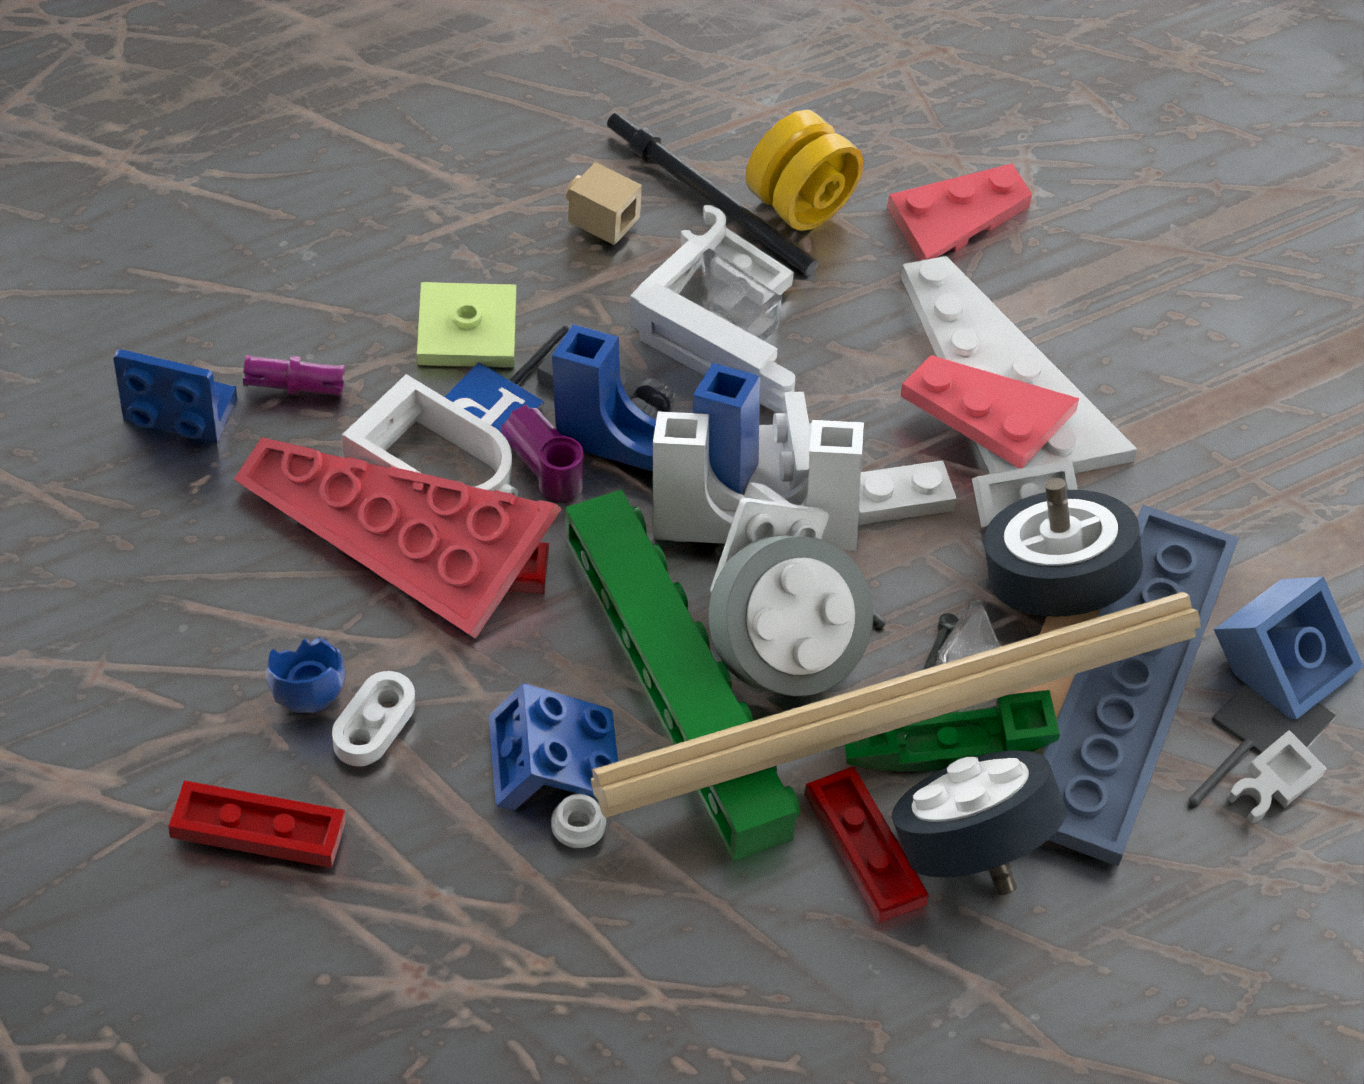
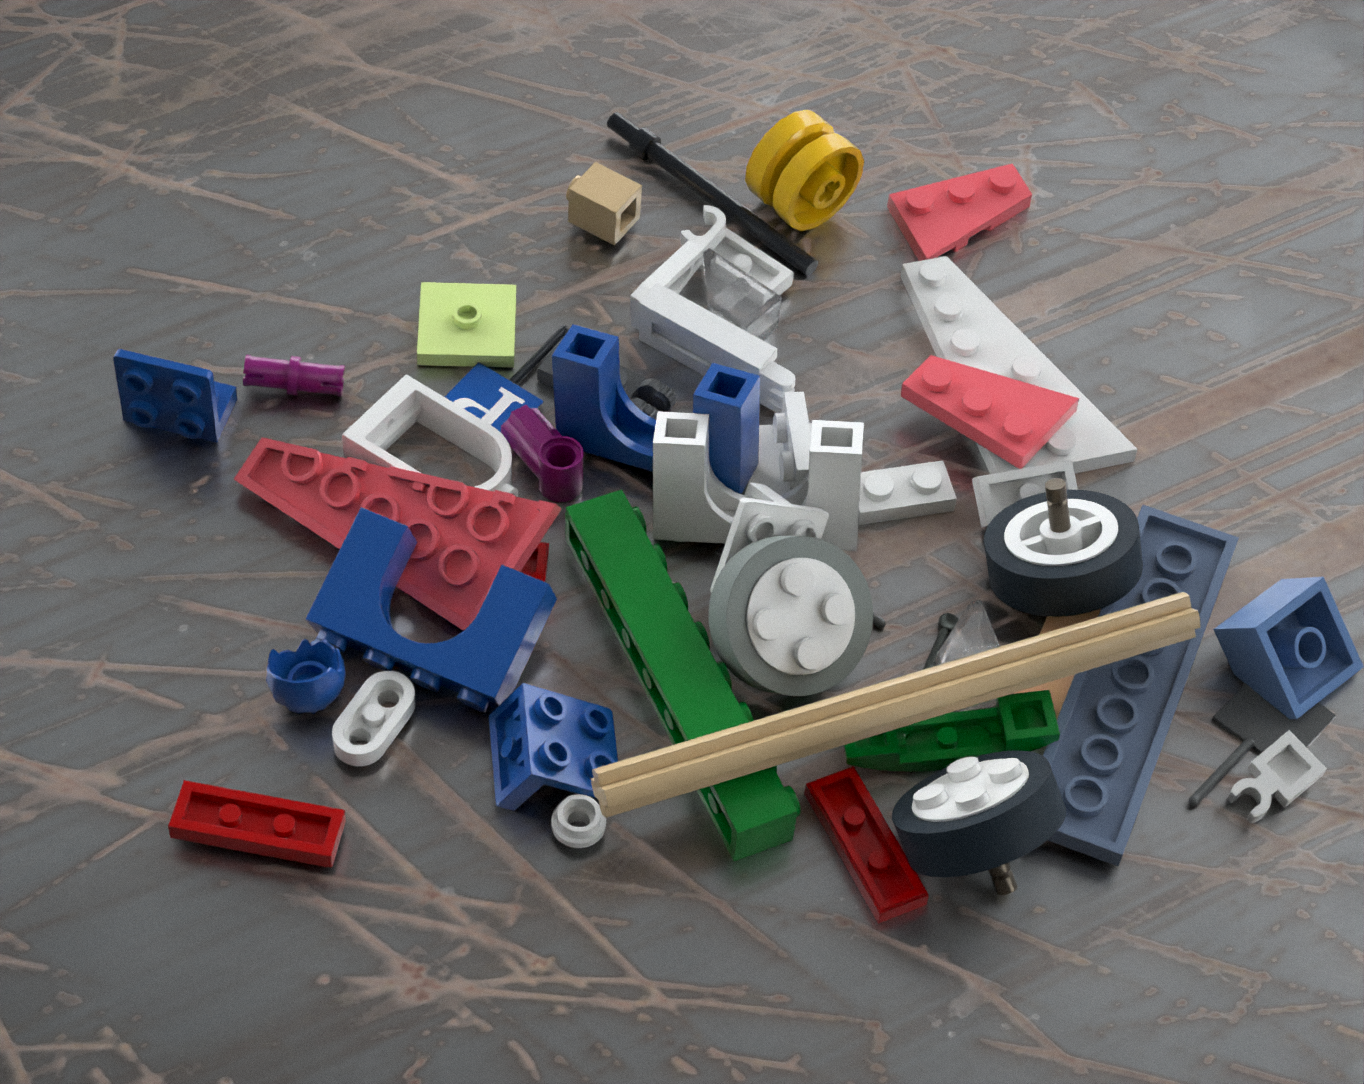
(477, 663): none -> blue arch

